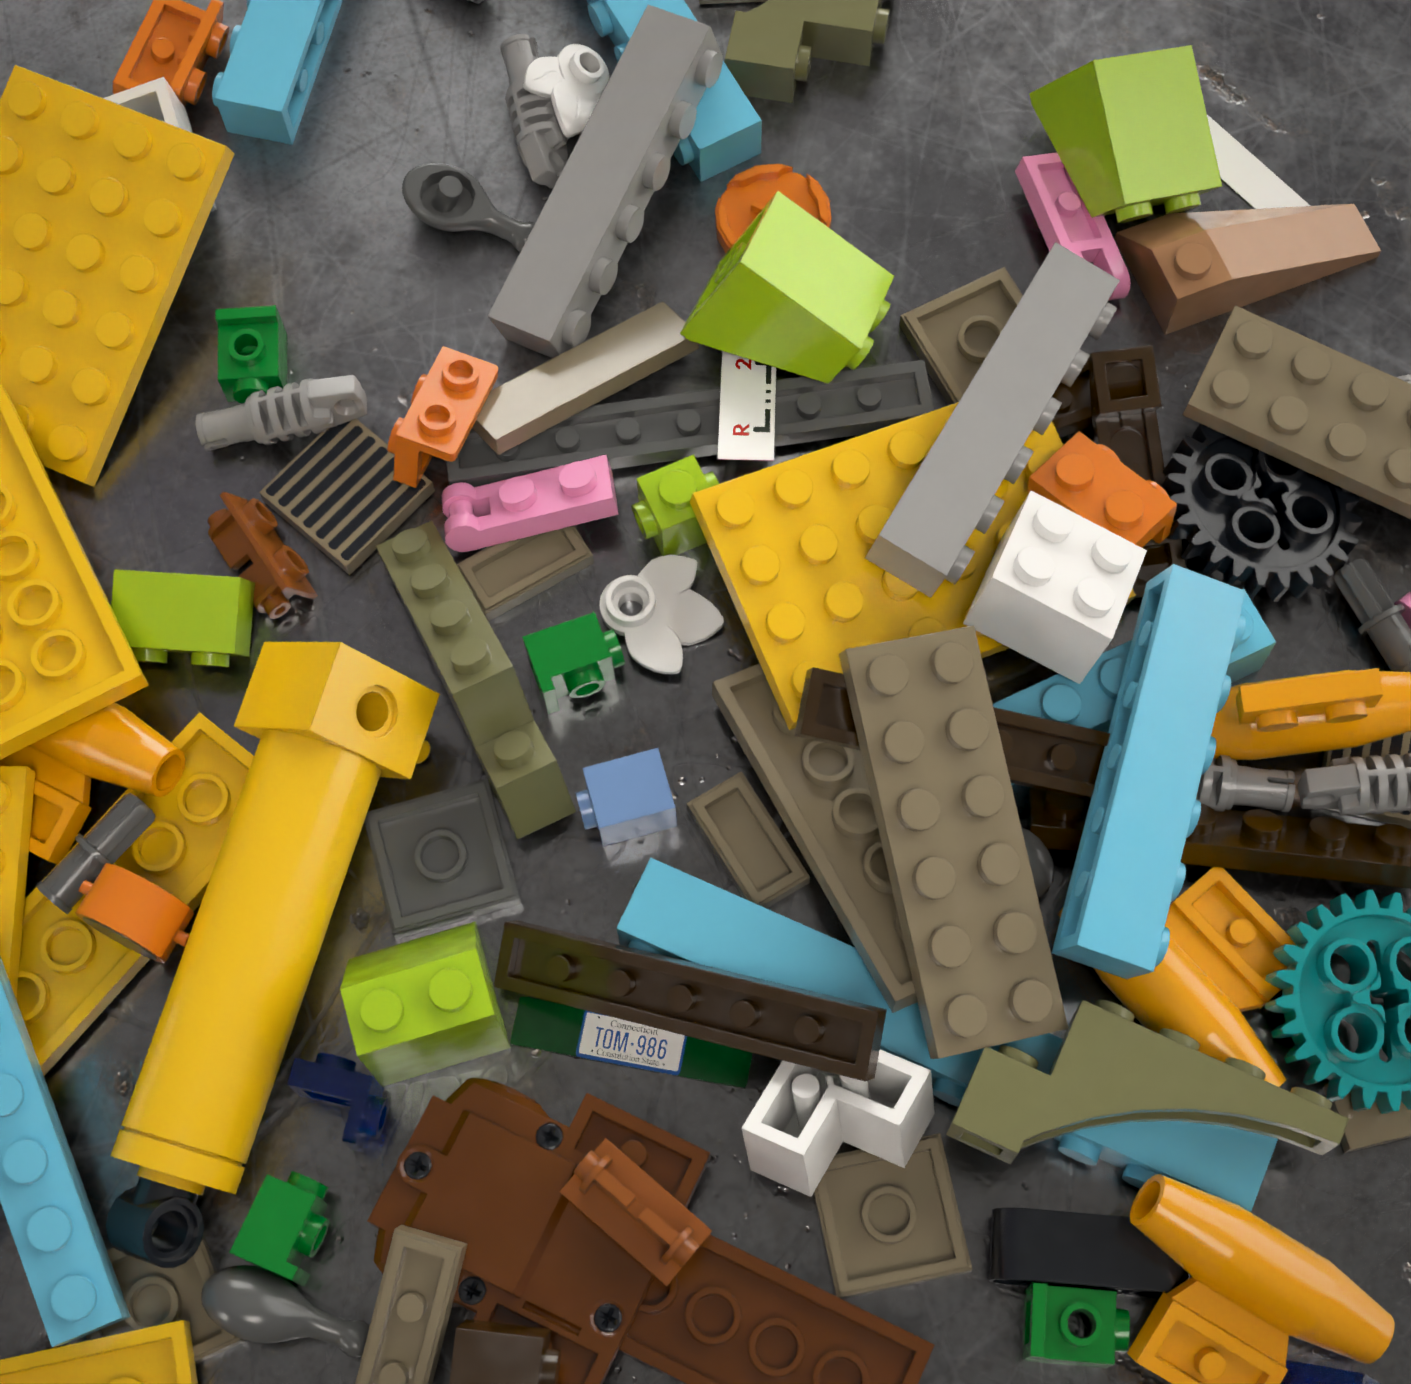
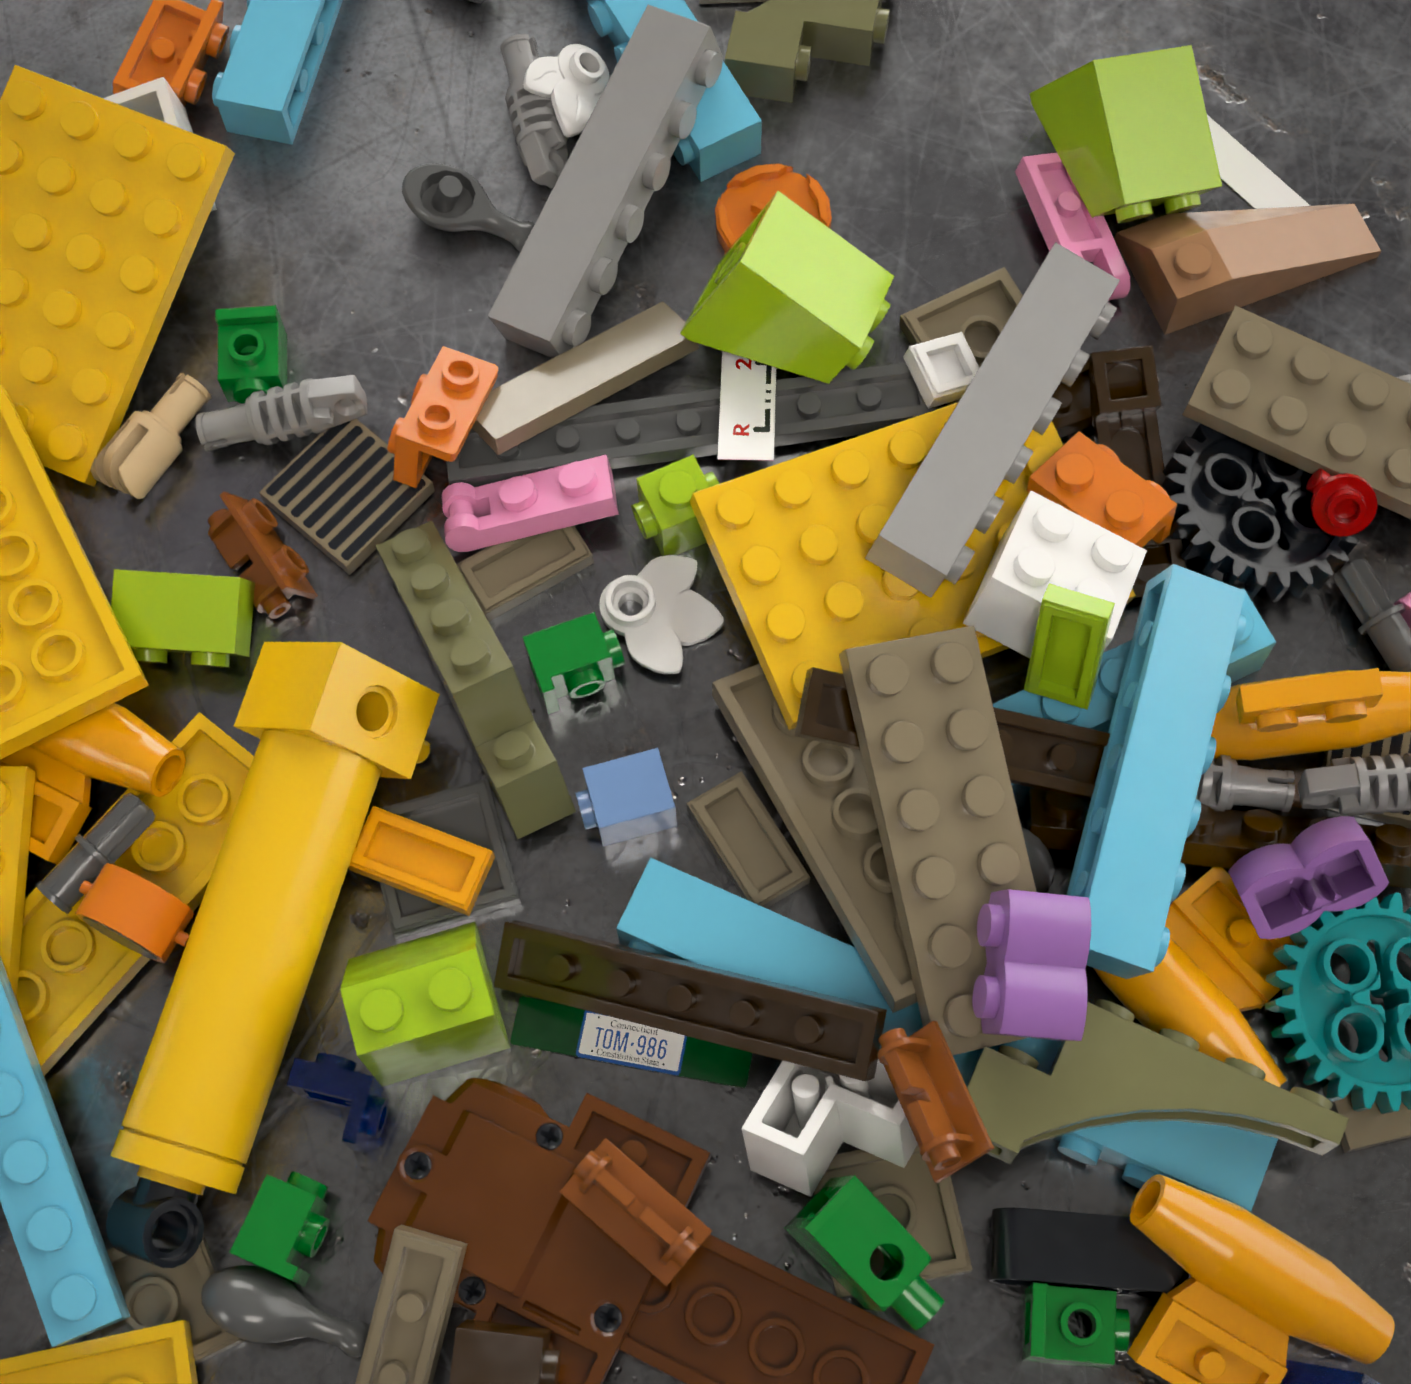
(149, 440): none -> tan arm
(421, 860): none -> light orange tile
(843, 1230): none -> green torso
(934, 1099): none -> dark orange hinge
(942, 368): none -> white tile
(1033, 965): none -> medium lavender brick
(1068, 646): none -> lime tile
(1320, 871): none -> medium lavender brick
(1341, 502): none -> red plate

